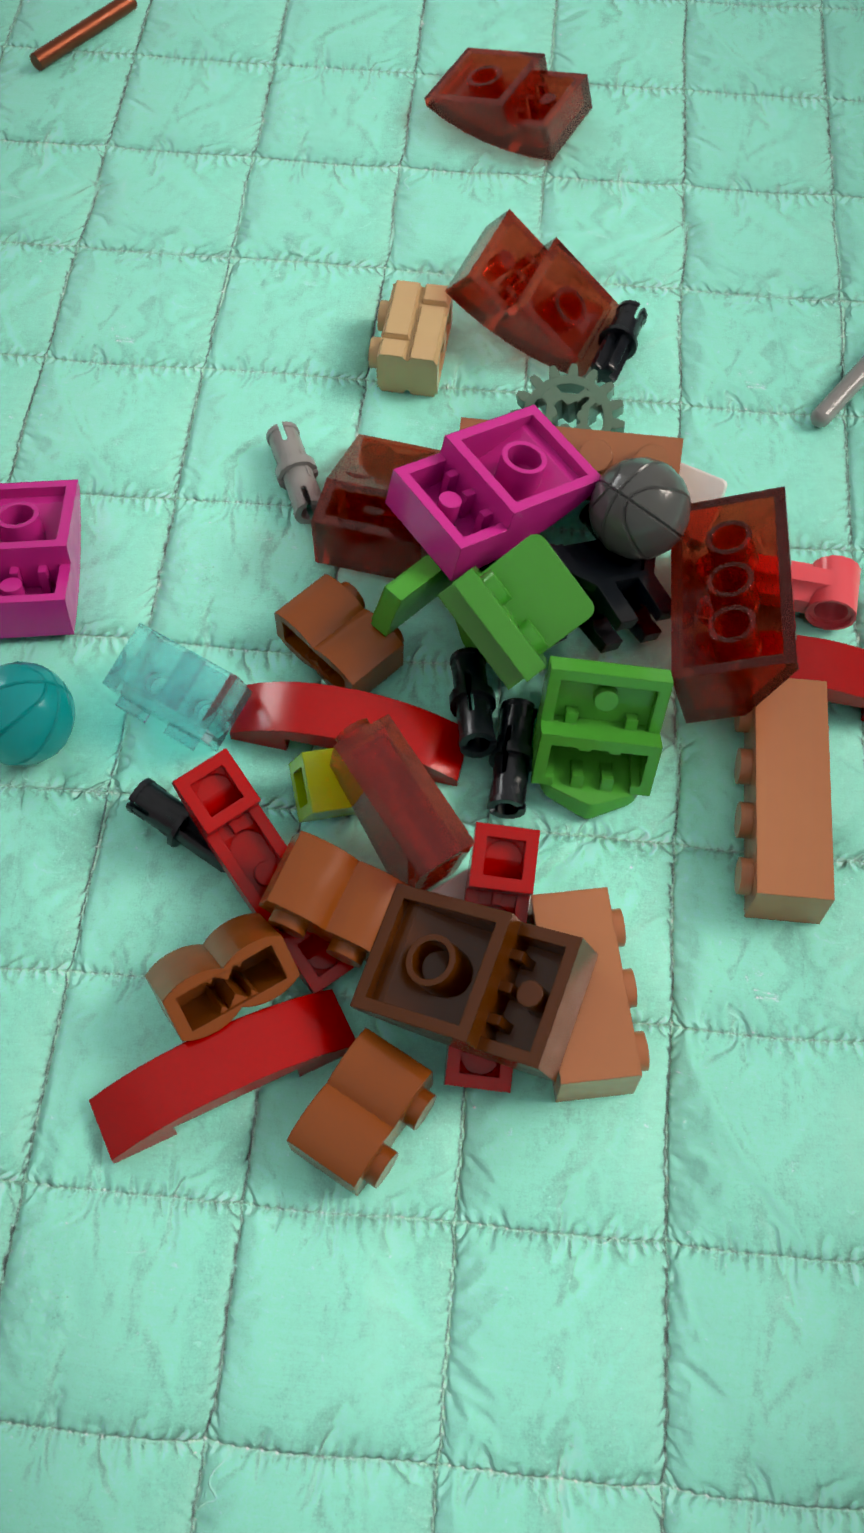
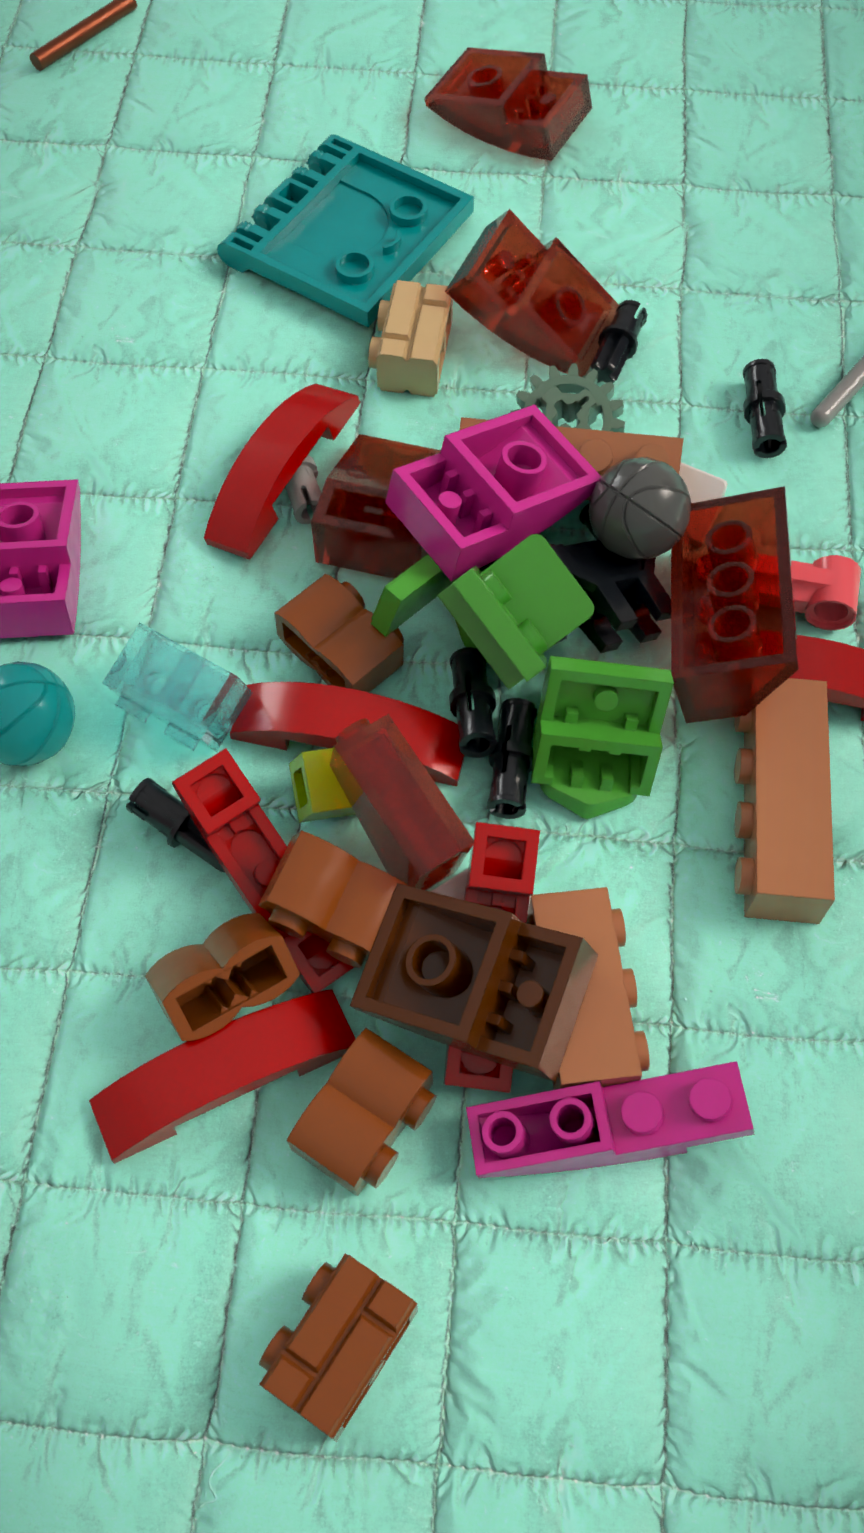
(268, 462): none -> red slope
(337, 1345): none -> dark orange brick
(347, 228): none -> teal hinge
(609, 1124): none -> dark pink slope
(766, 428): none -> black pin

